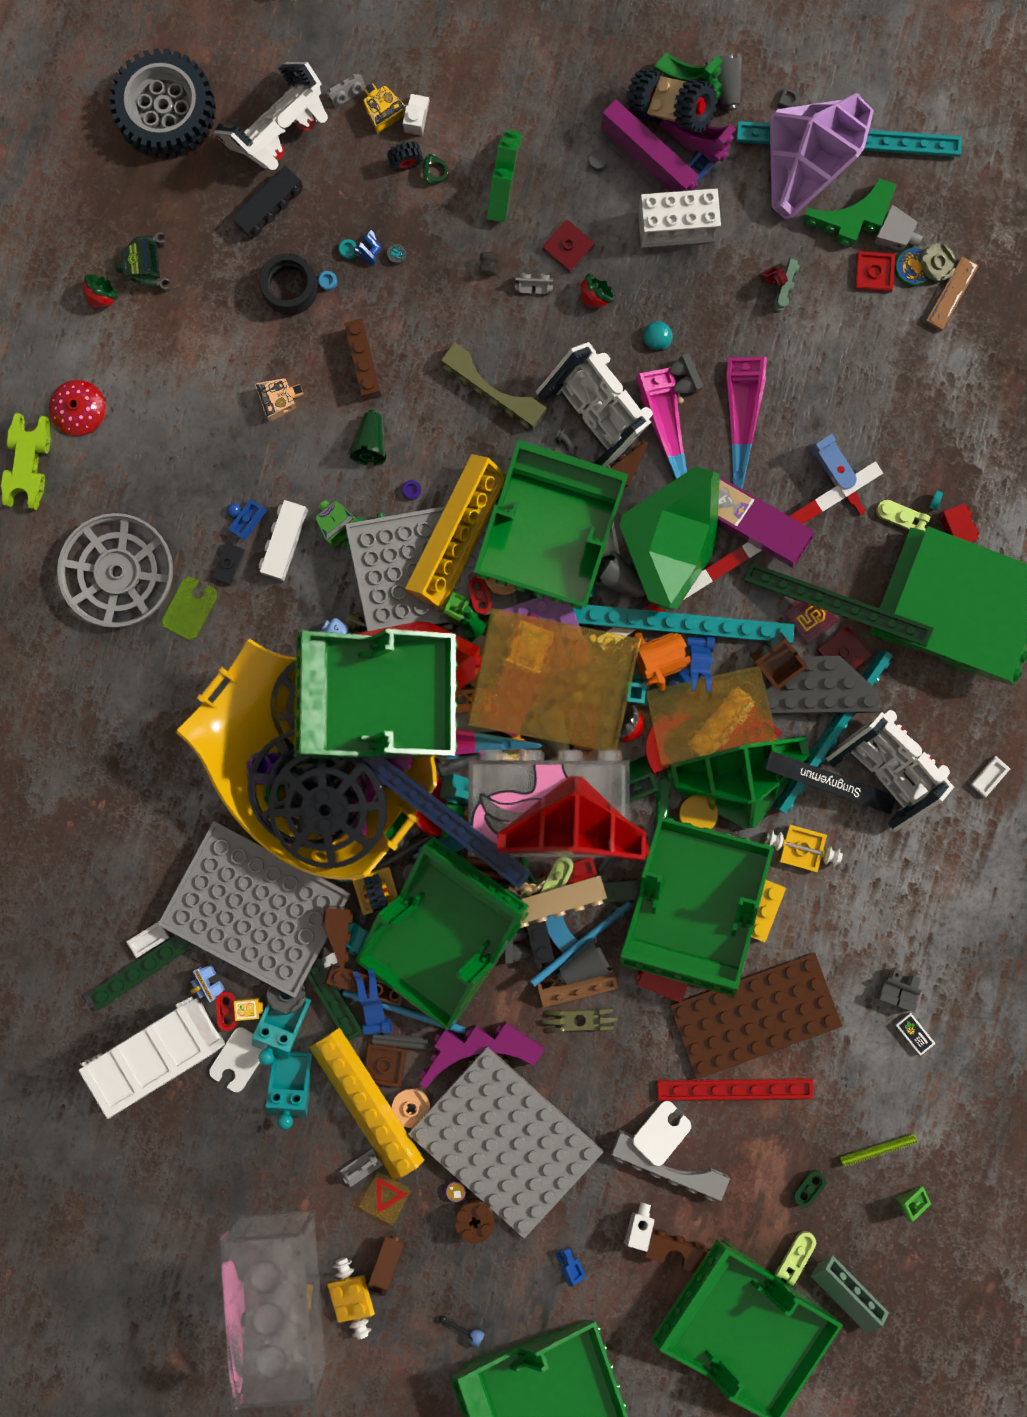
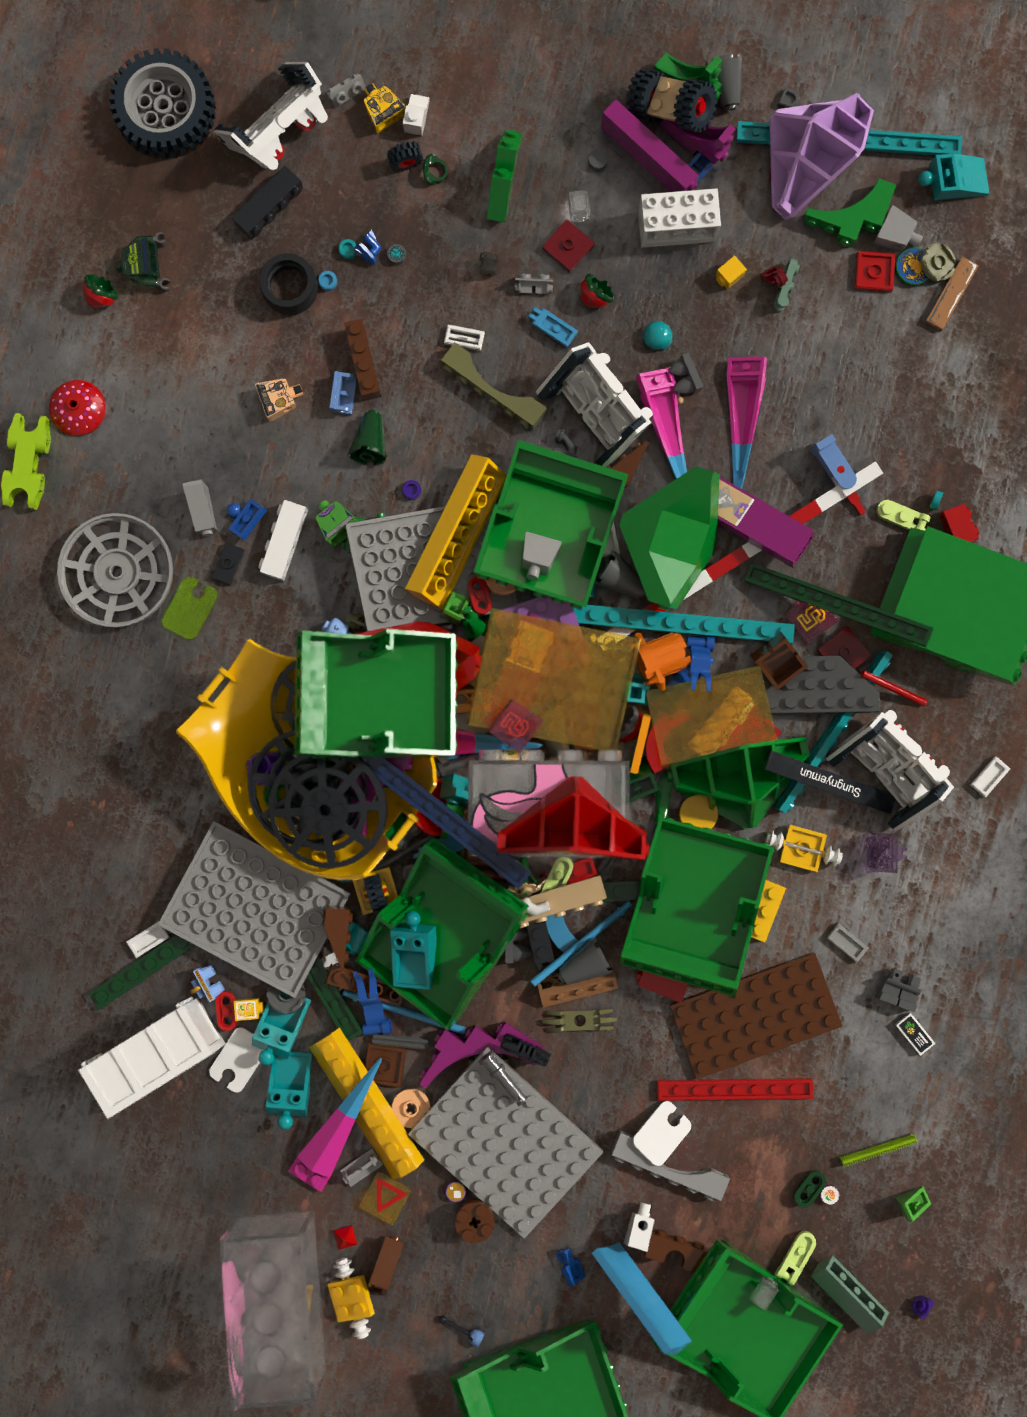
(200, 507): none -> light grey slope
(321, 1154): none -> dark pink plate
(343, 393): none -> medium blue hinge
(345, 1237): none -> red slope
(413, 953): none -> teal slope
(459, 337): none -> white tile
(498, 1071): none -> dark grey pin
(515, 725): none -> clear pink tile
(525, 1050): none -> black hinge
(535, 910): none -> white arm
(539, 554): none -> light grey torso
(553, 326): none -> dark azure hinge
(579, 206): none -> clear brick
(640, 743): none -> light orange tile
(642, 1298): none -> dark azure arch
(730, 272): none -> yellow brick
(764, 1293): none -> clear brick
(830, 1194): none -> tile
(847, 942): none -> light grey tile
(884, 852): none -> clear purple plate
(894, 688): none -> red bar
(922, 1306): none -> dark purple plate
(956, 176): none -> teal slope

